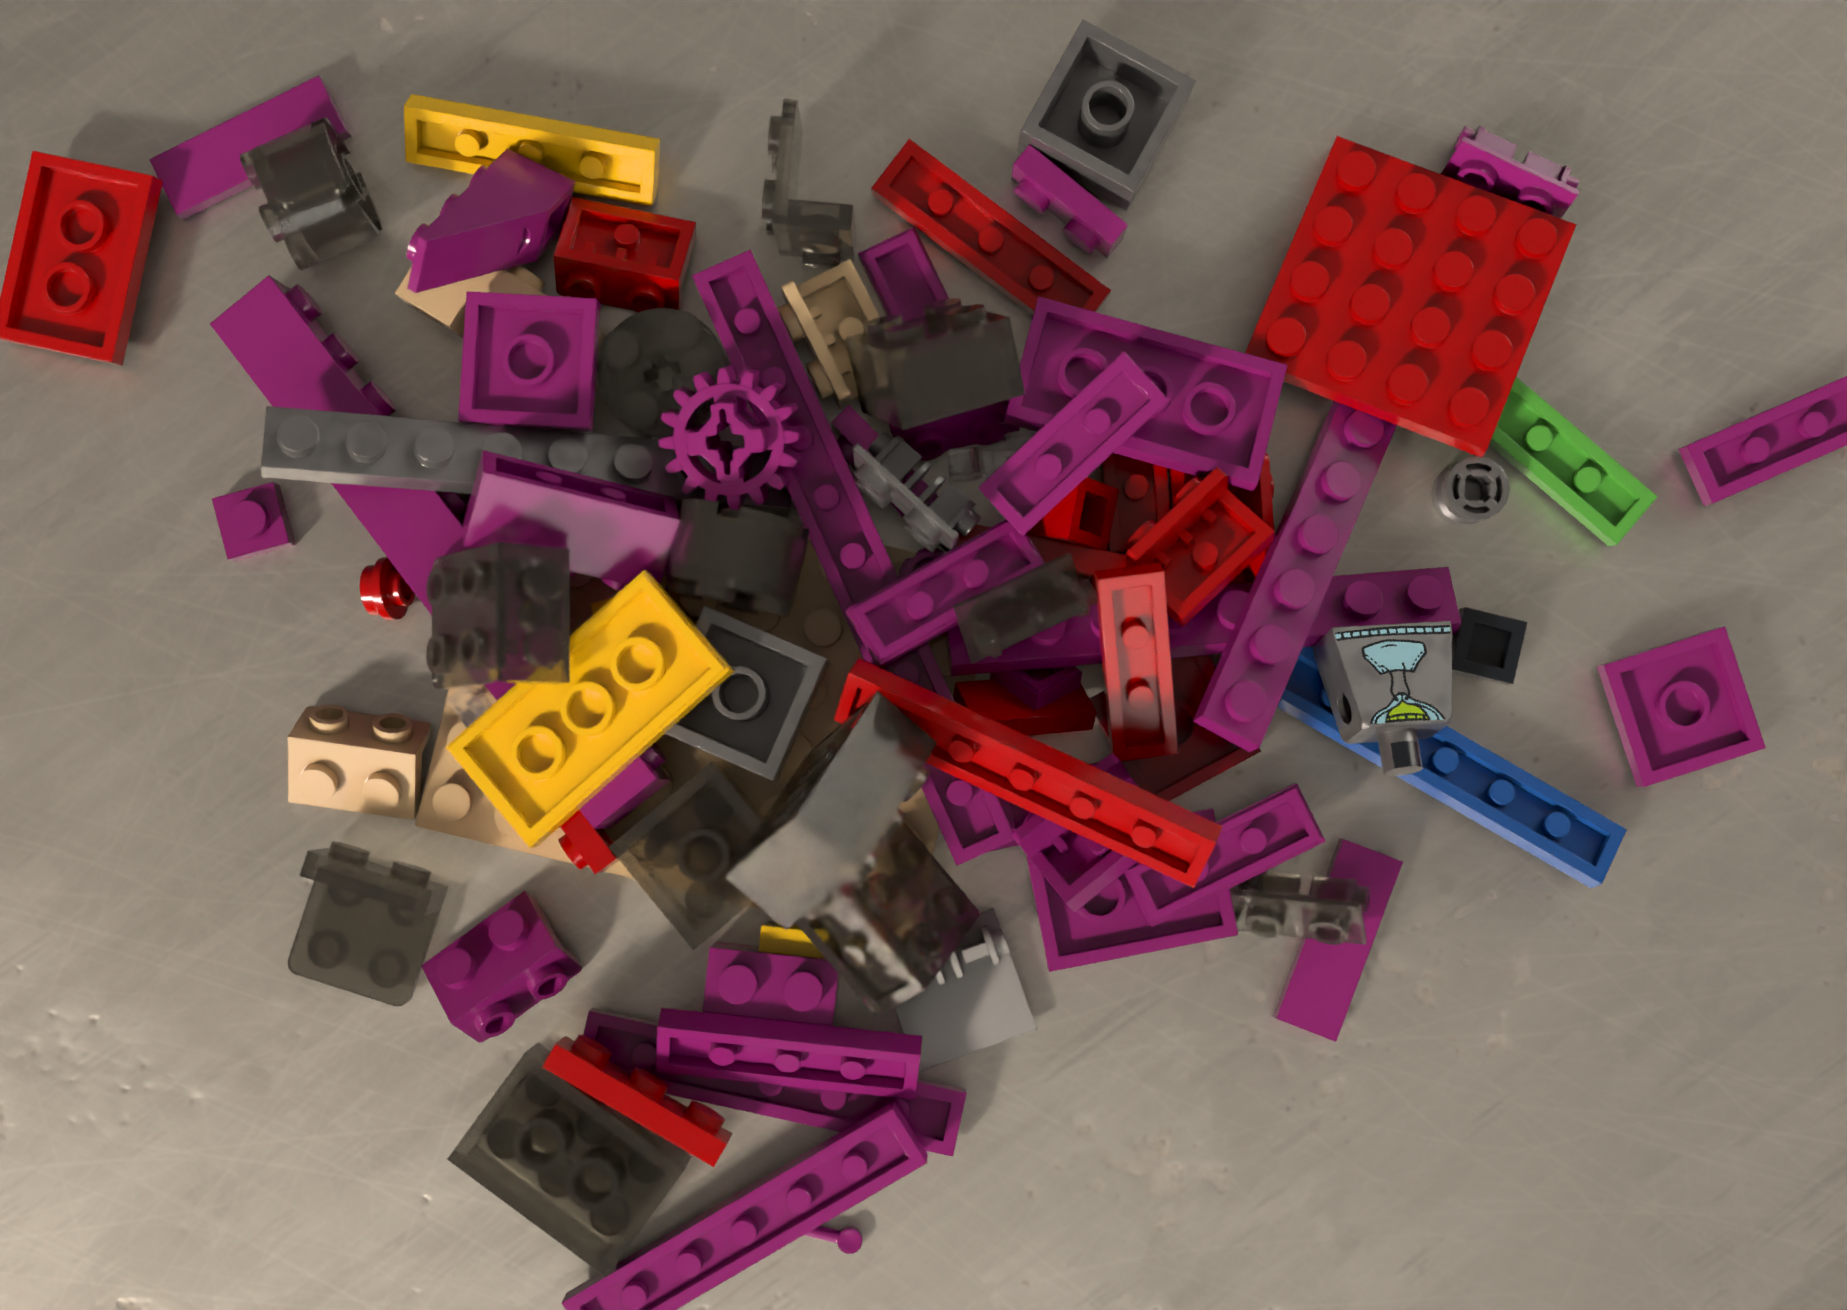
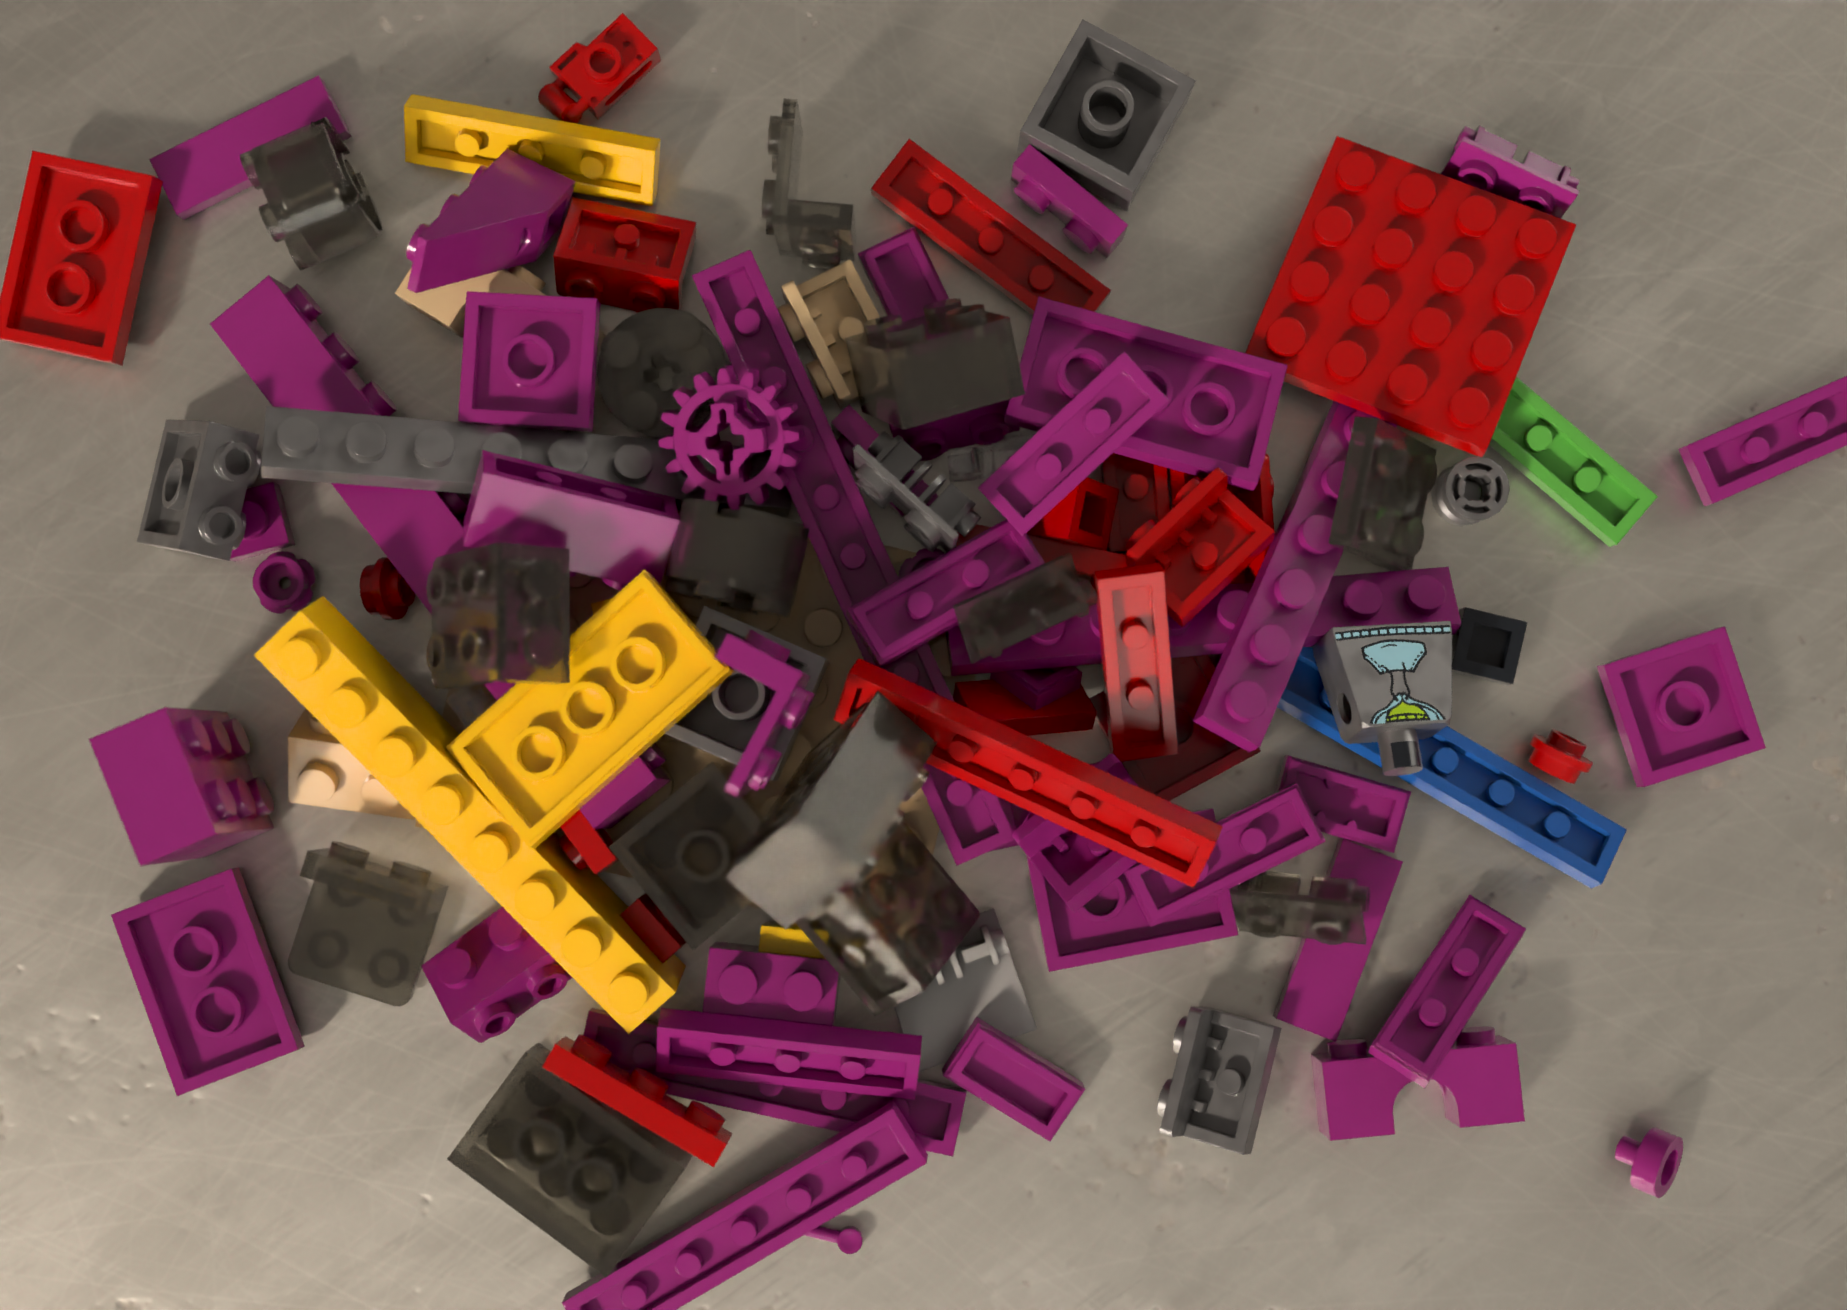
(183, 784): none -> magenta brick
(200, 488): none -> flat silver plate
(207, 981): none -> magenta plate
(267, 582): none -> magenta plate
(405, 749): none -> yellow brick
(599, 72): none -> red piece
(653, 928): none -> red plate
(766, 663): none -> magenta bracket
(1013, 1079): none -> magenta tile
(1218, 1078): none -> flat silver bracket
(1348, 803): none -> magenta plate
(1359, 1090): none -> magenta arch
(1383, 495): none -> clear smoke plate
(1446, 991): none -> magenta tile
(1559, 756): none -> red plate
(1652, 1160): none -> magenta tile

